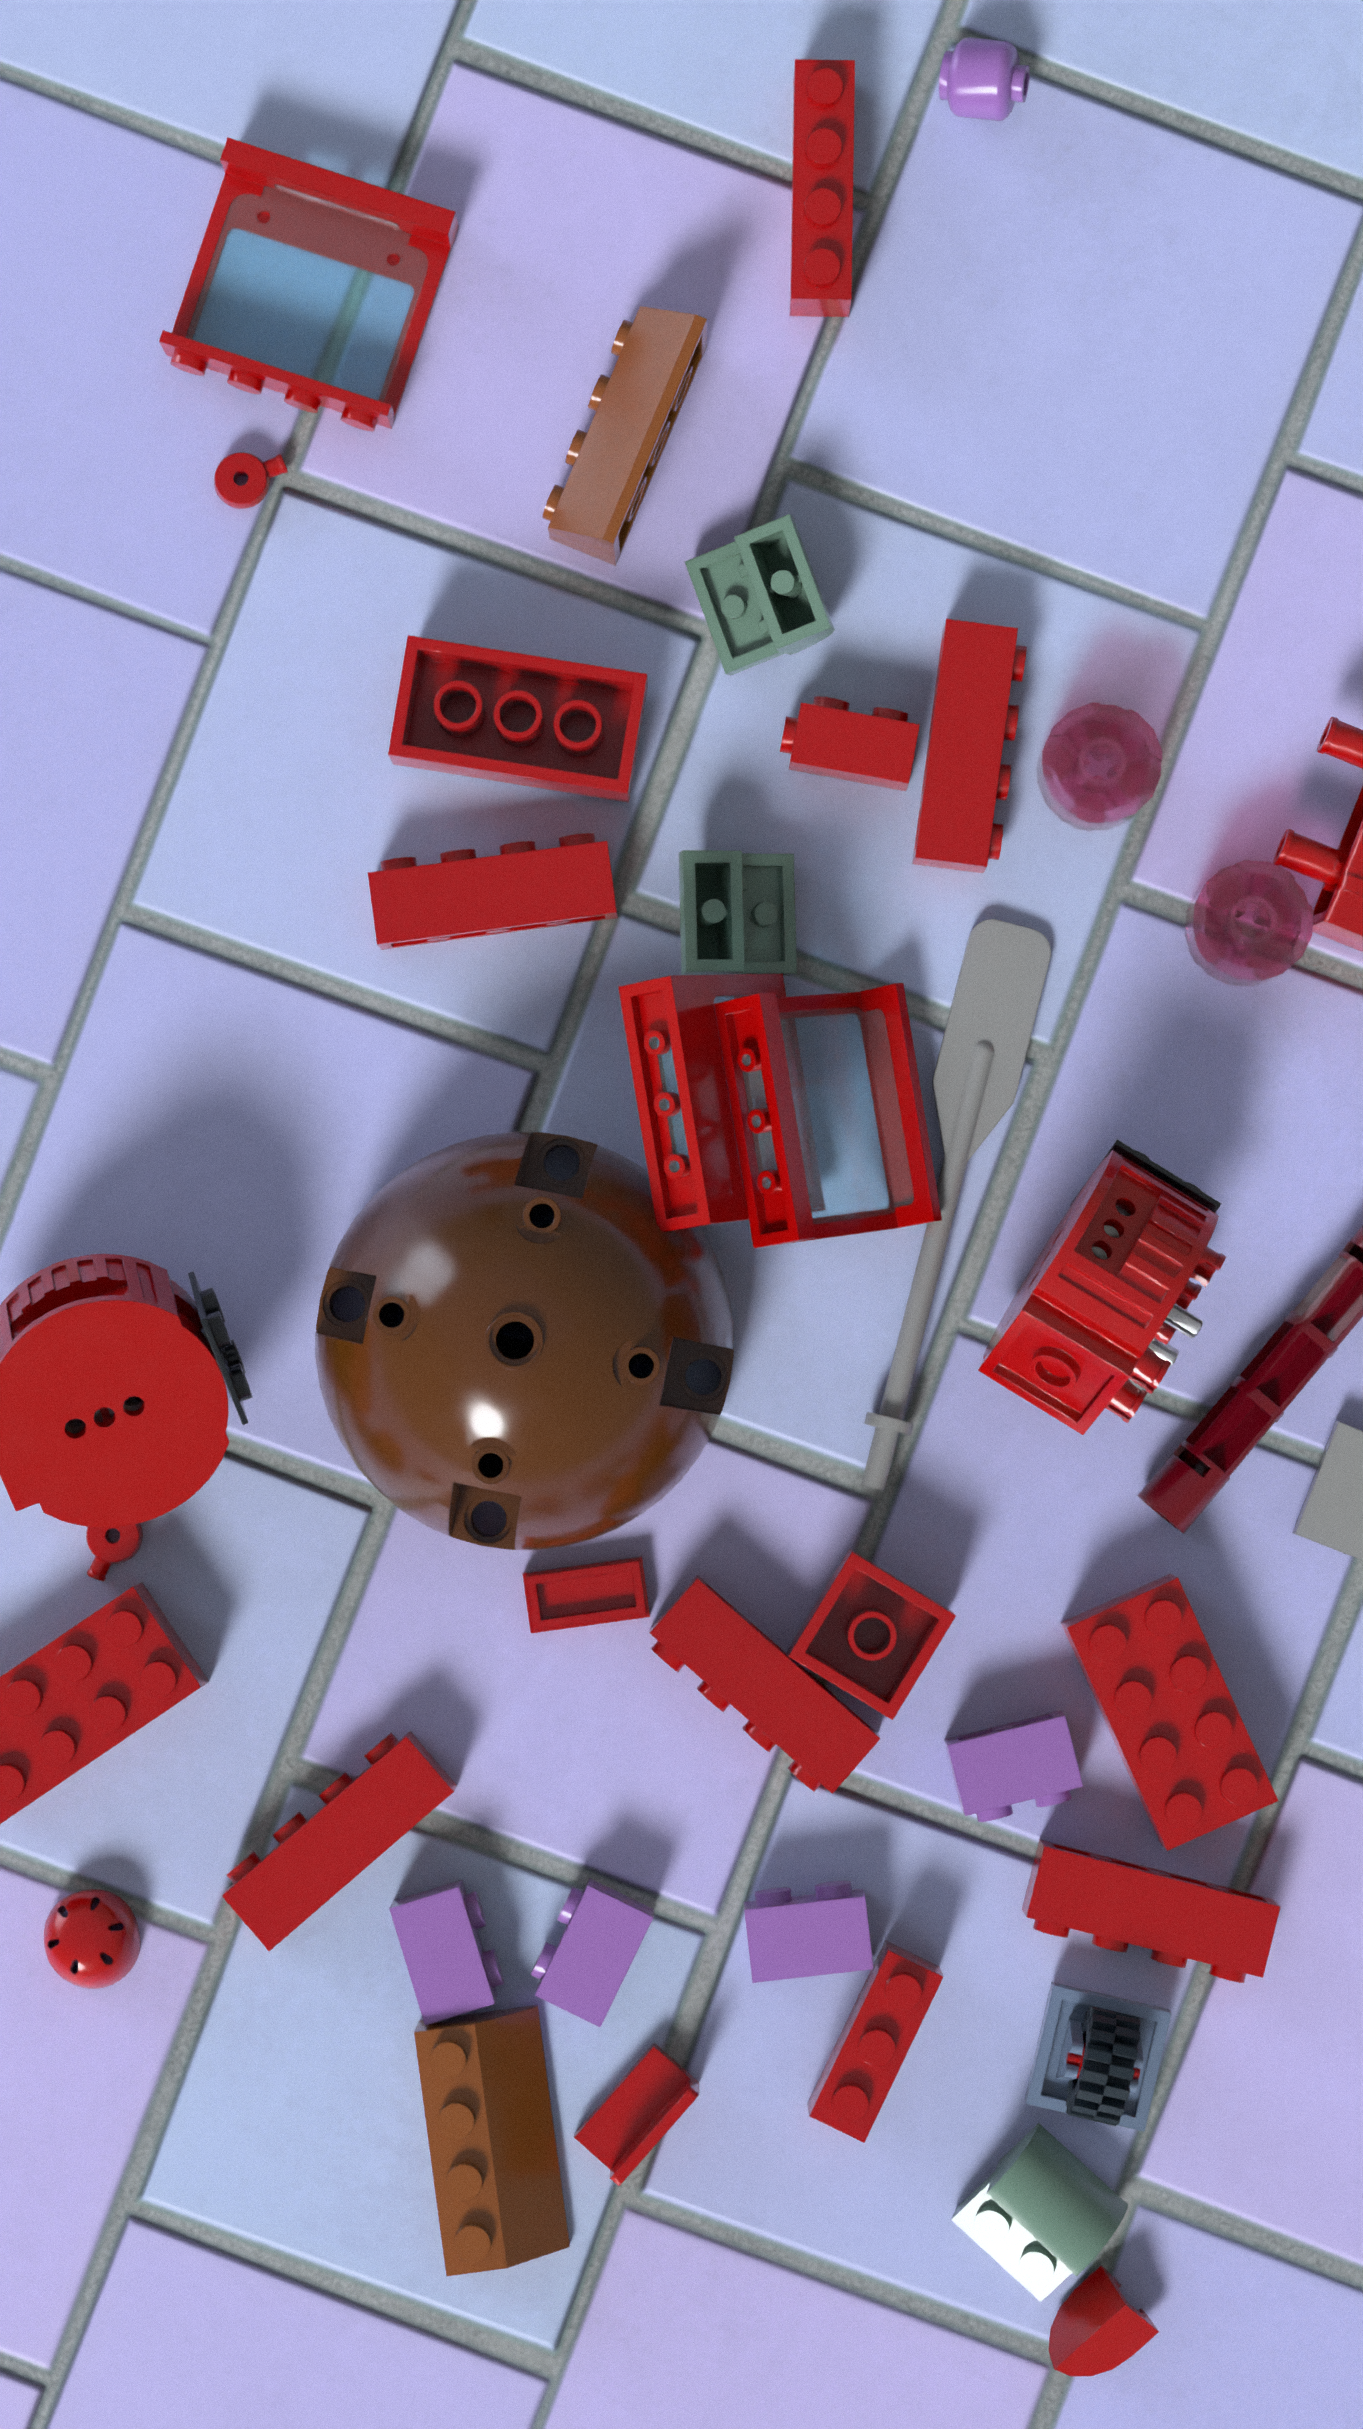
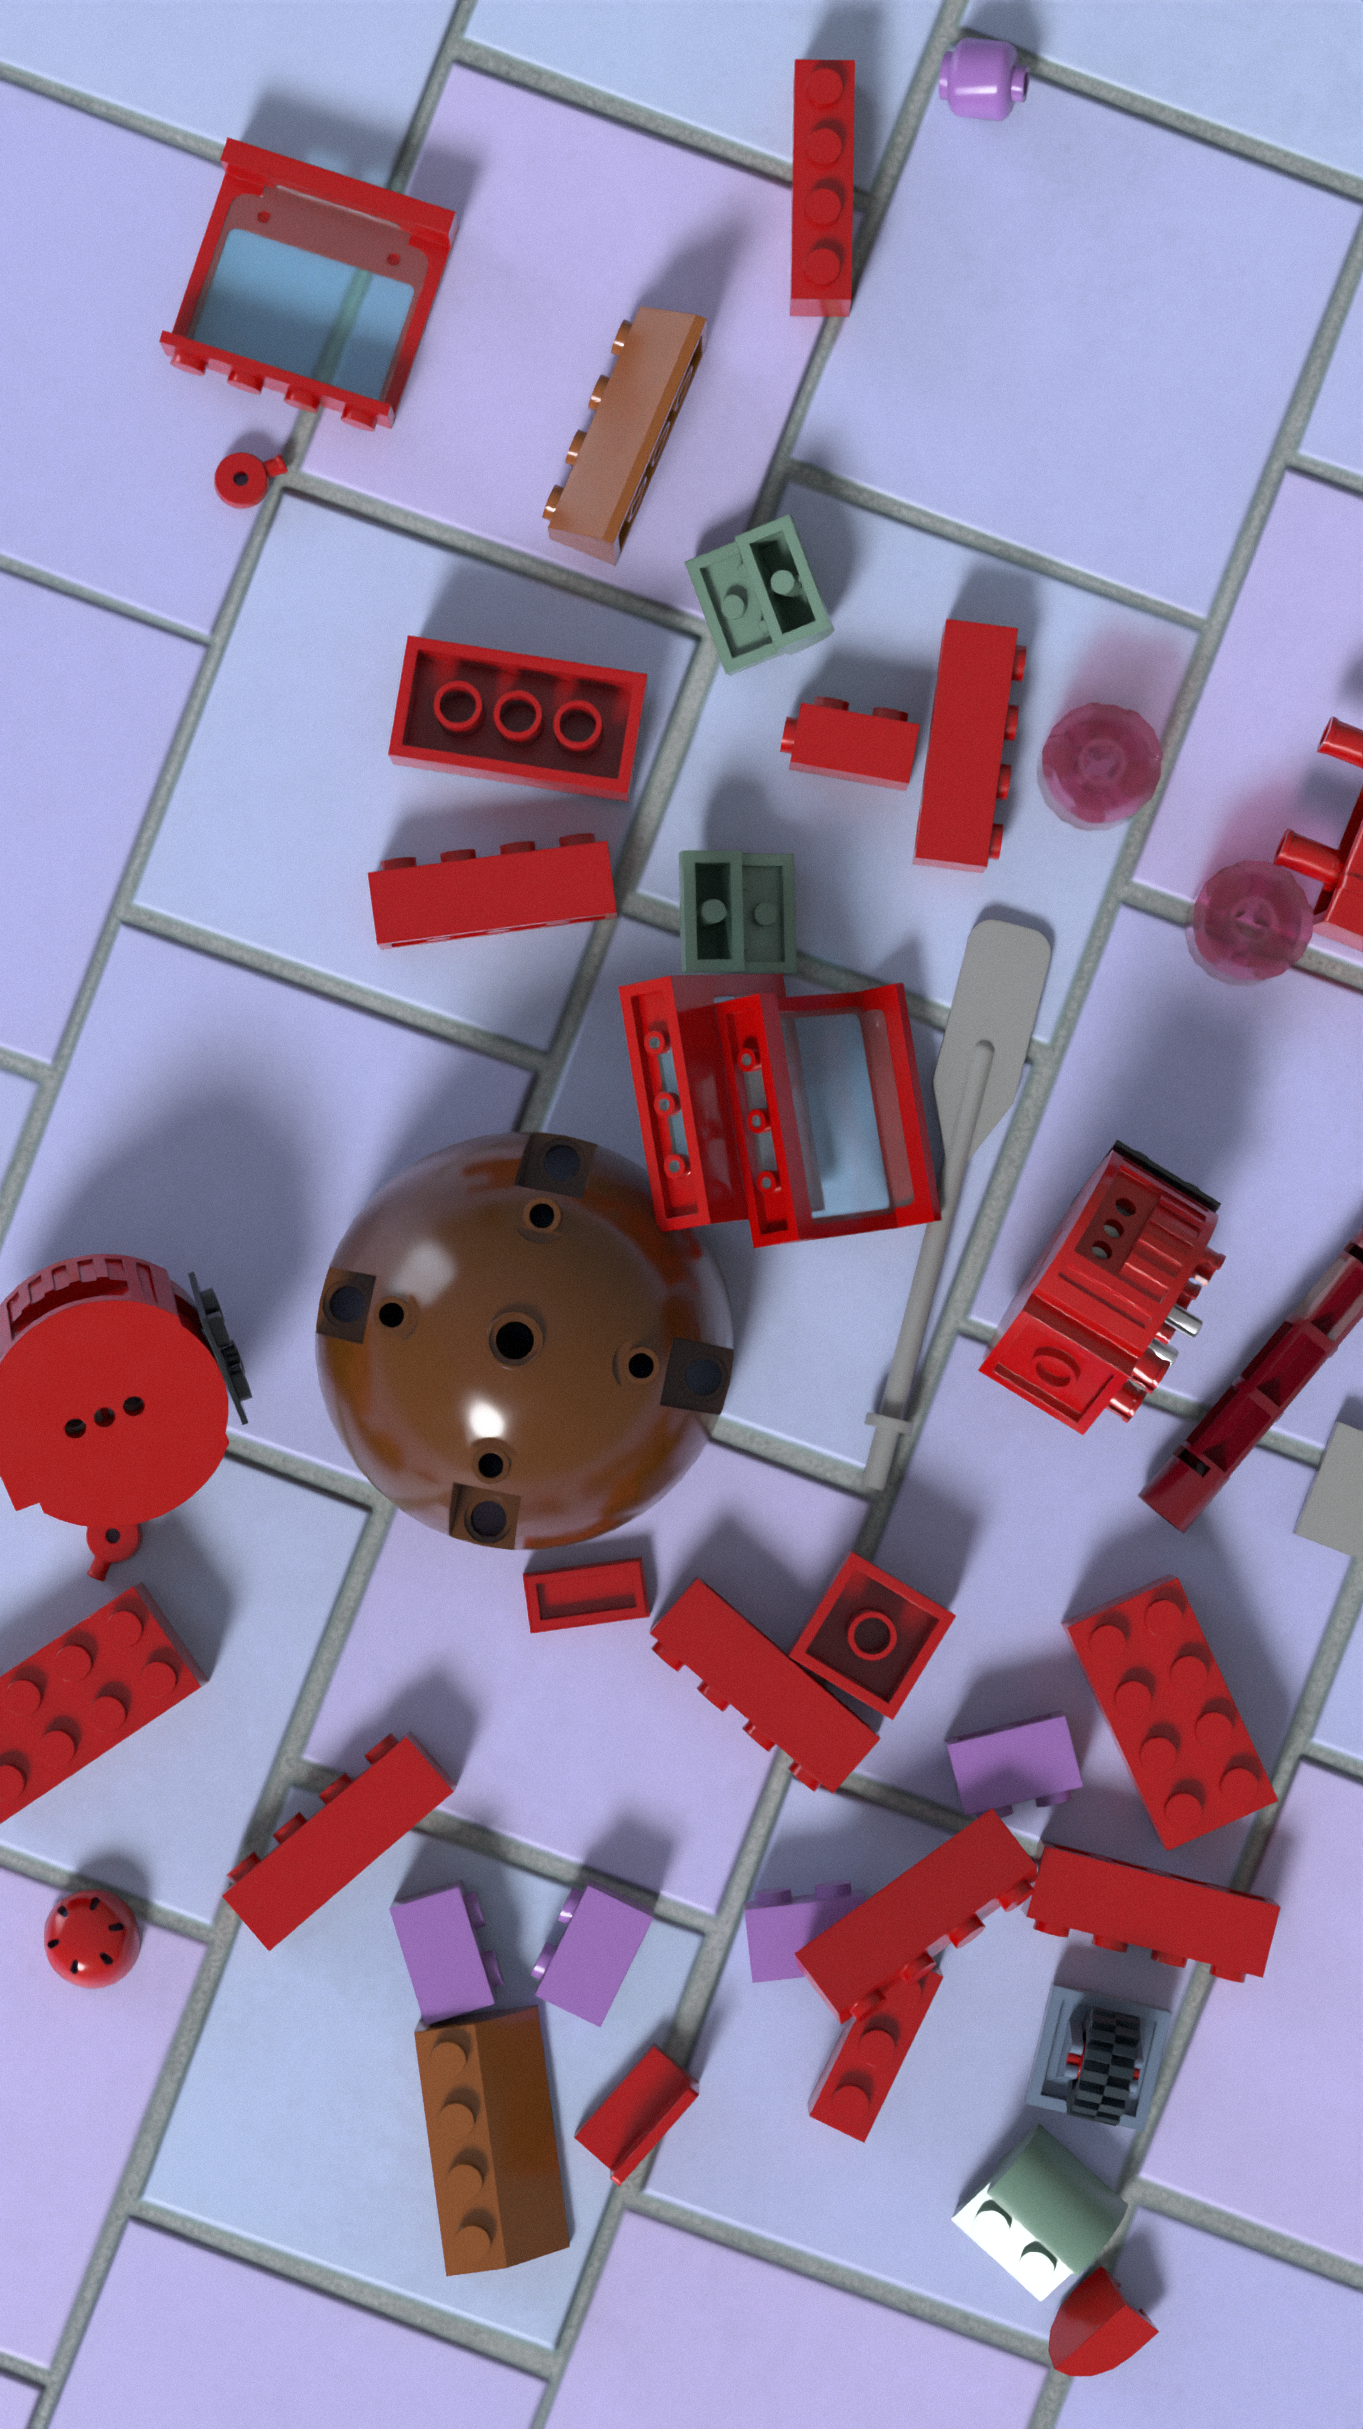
(917, 1918): none -> red brick

